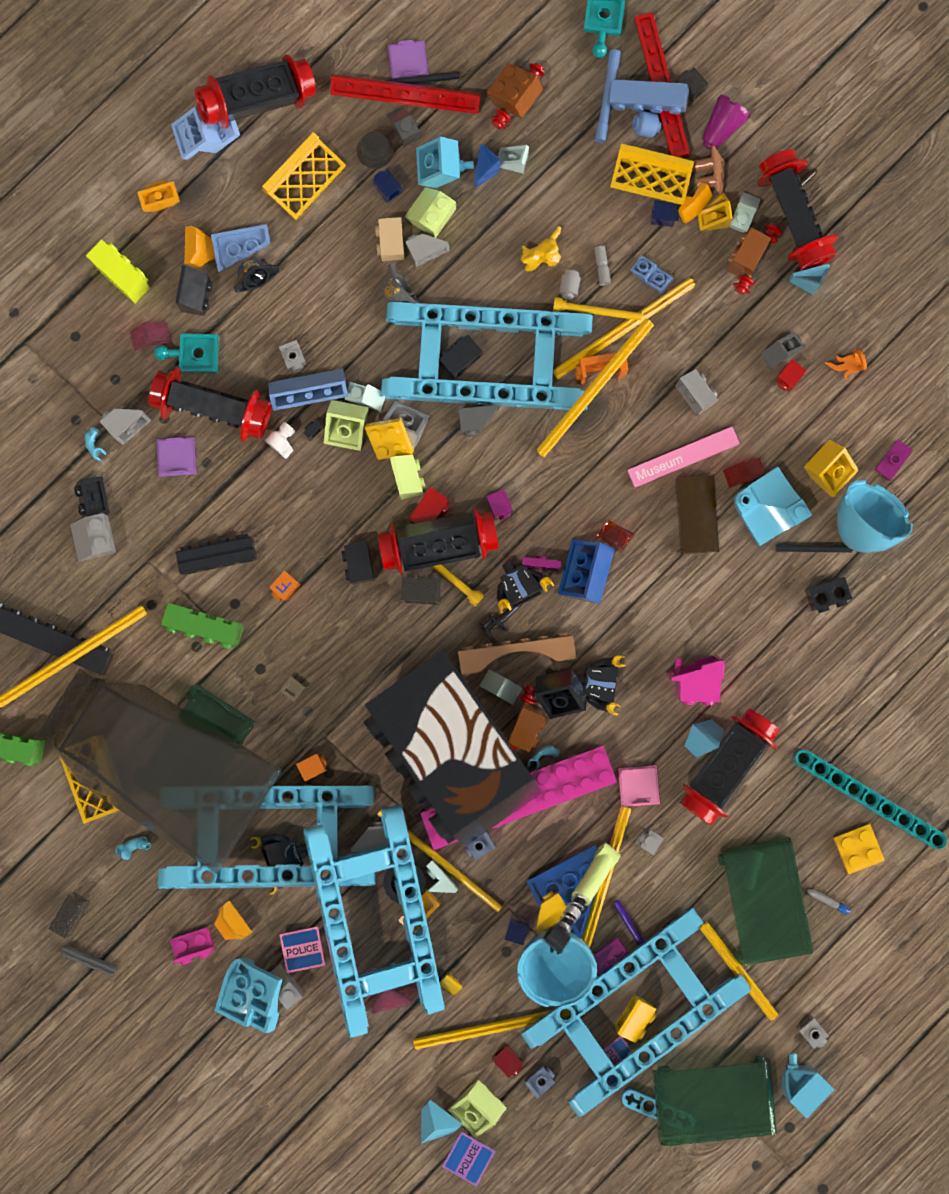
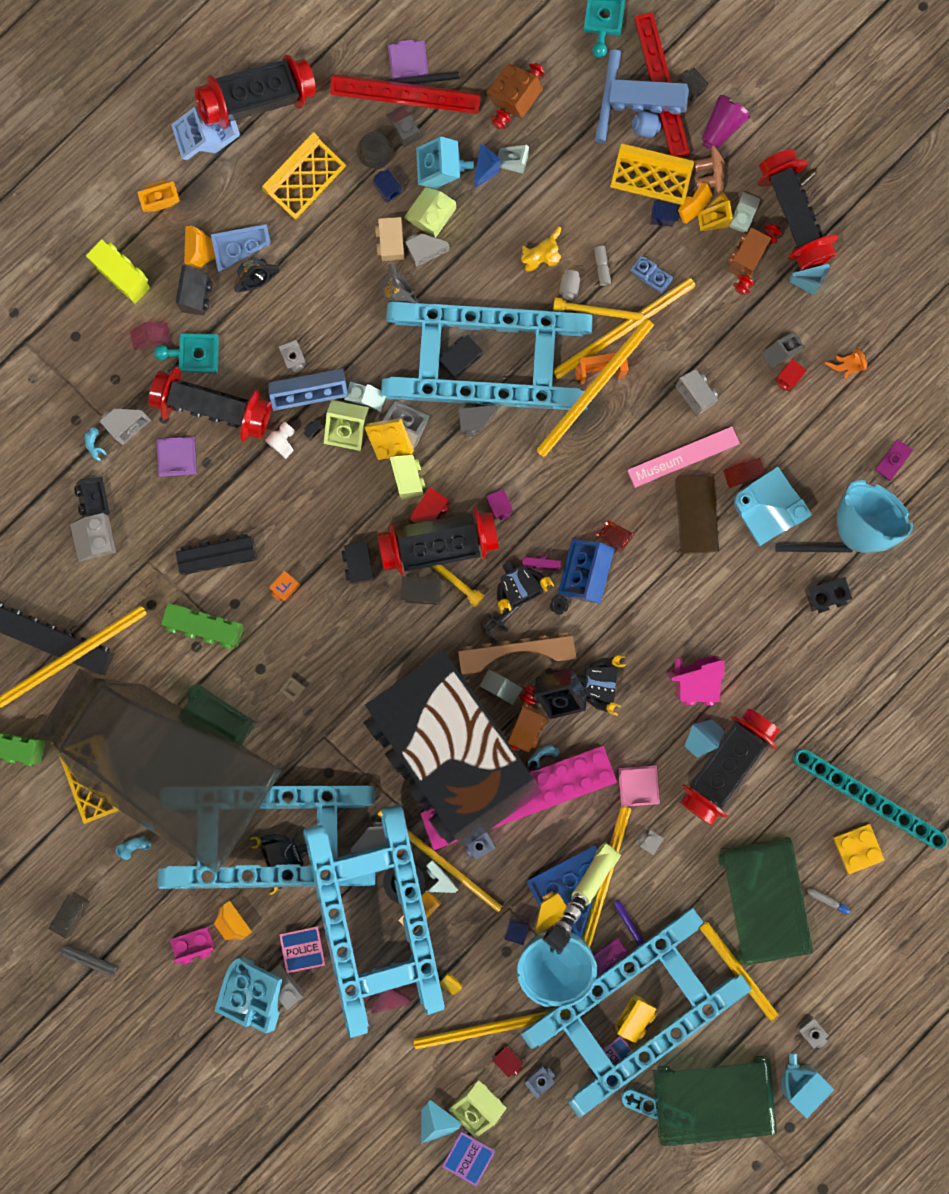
(312, 766): orange brick -> none
(559, 600): none -> black plate
(831, 467): yellow slope -> none

